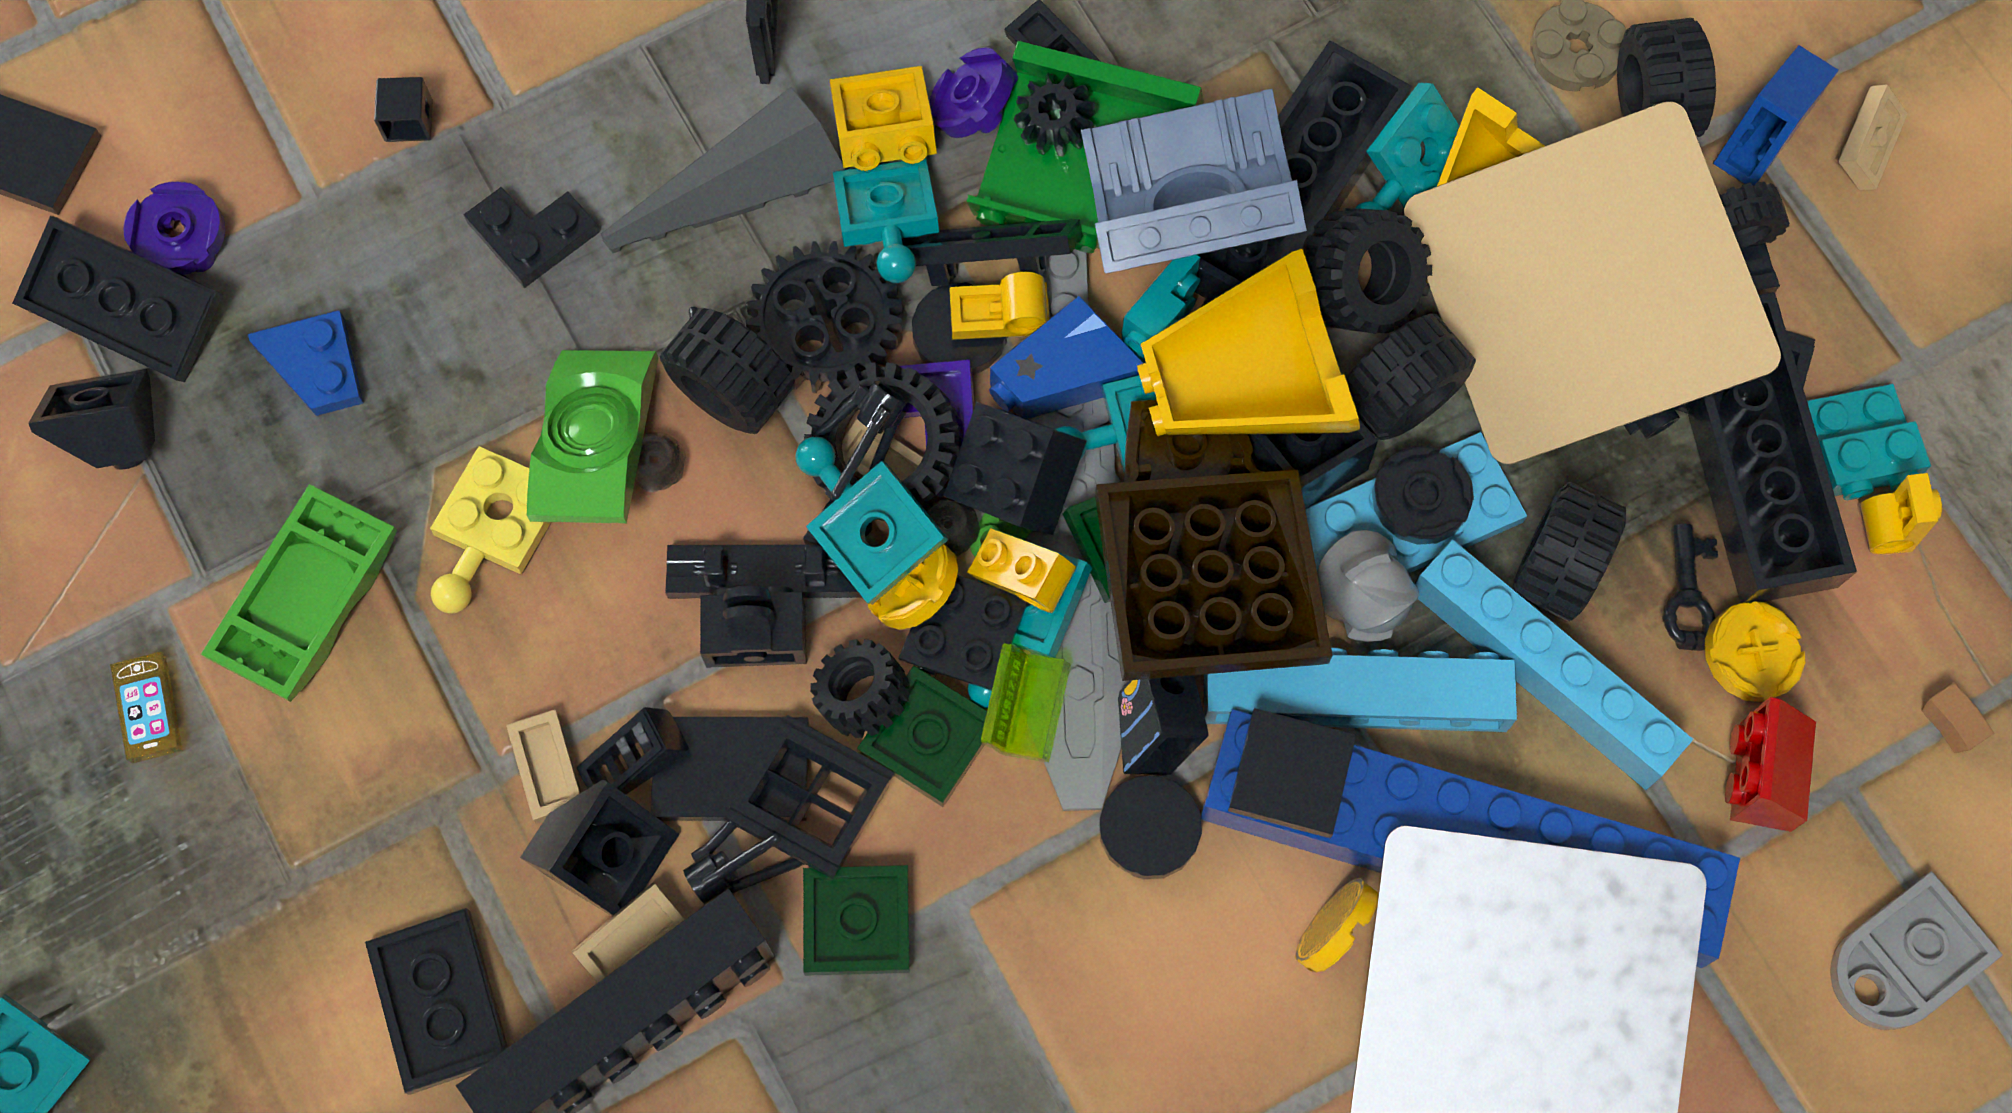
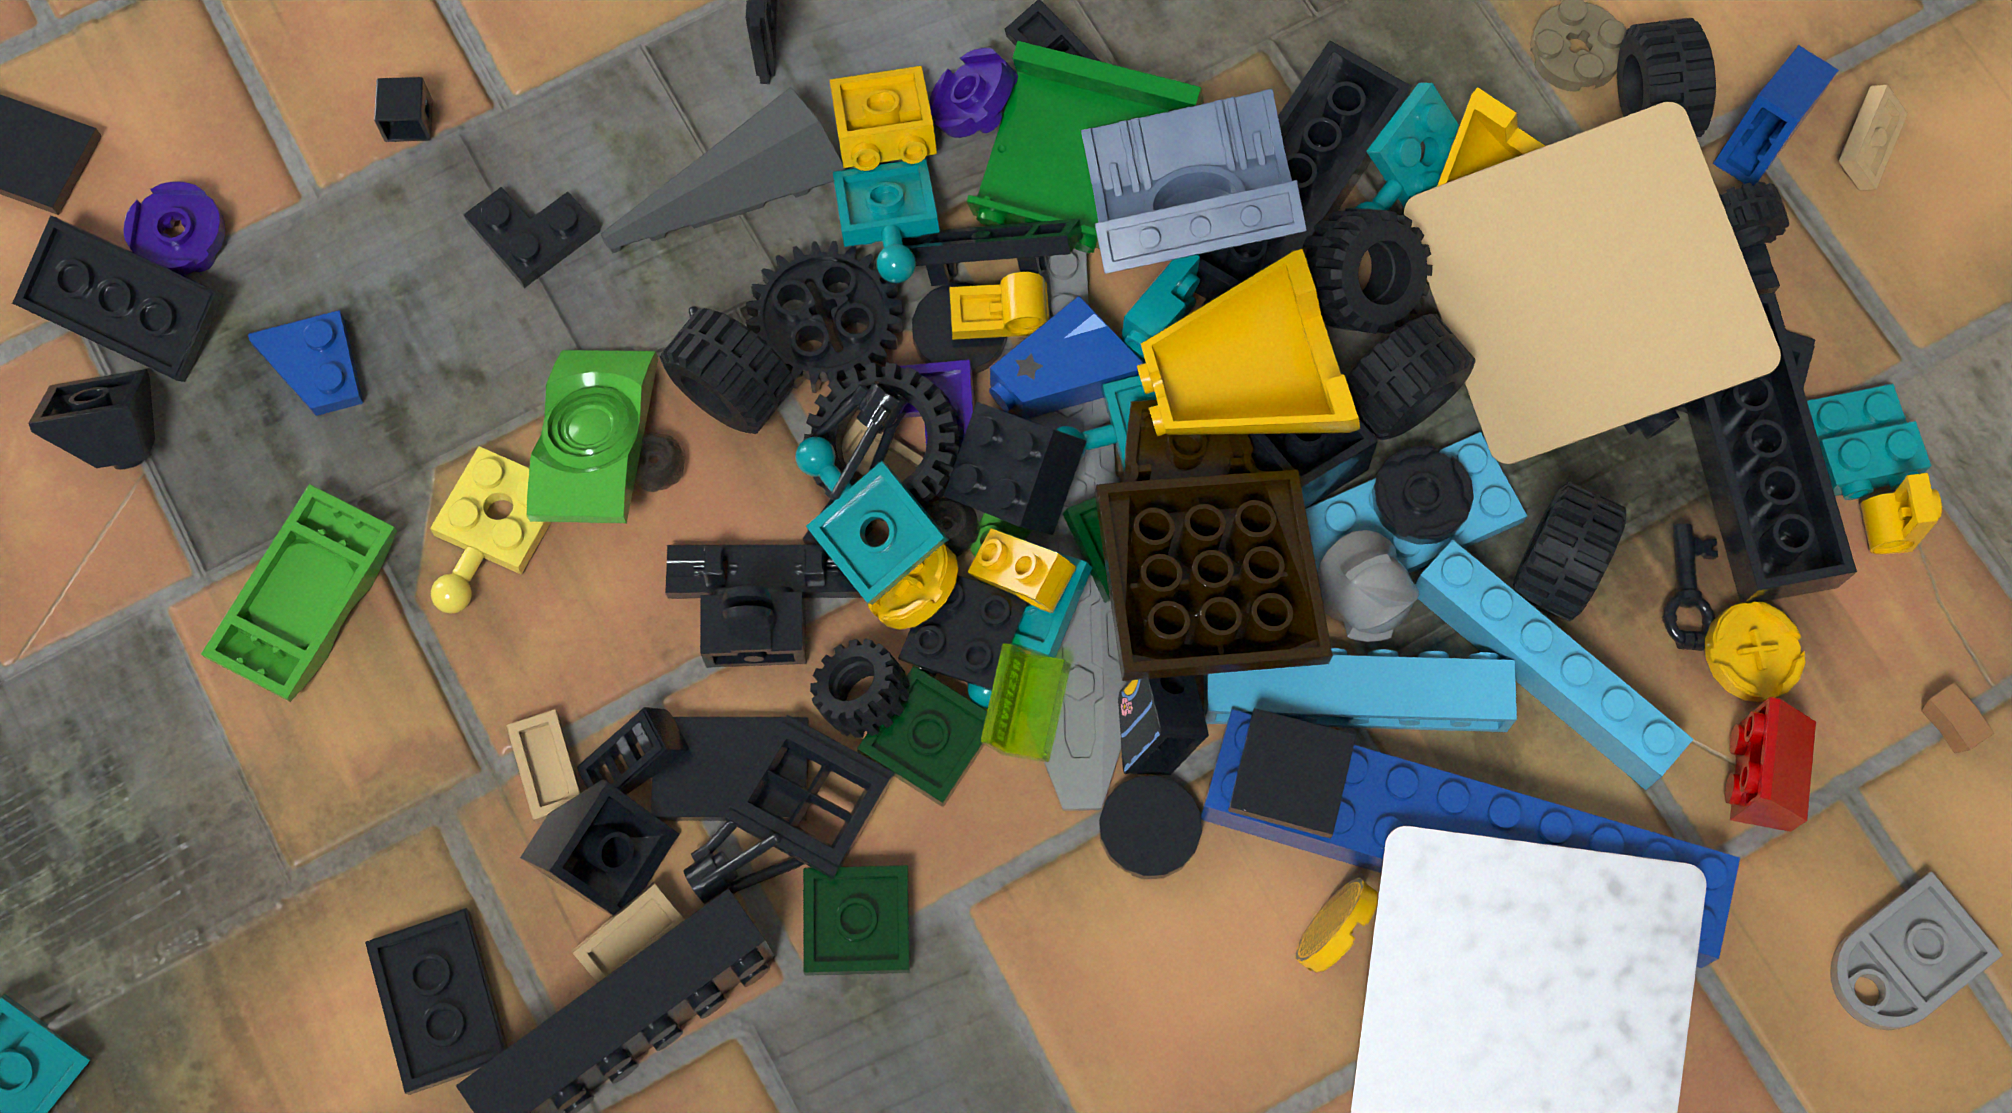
(146, 707): tile -> none
(1036, 114): black gear -> none

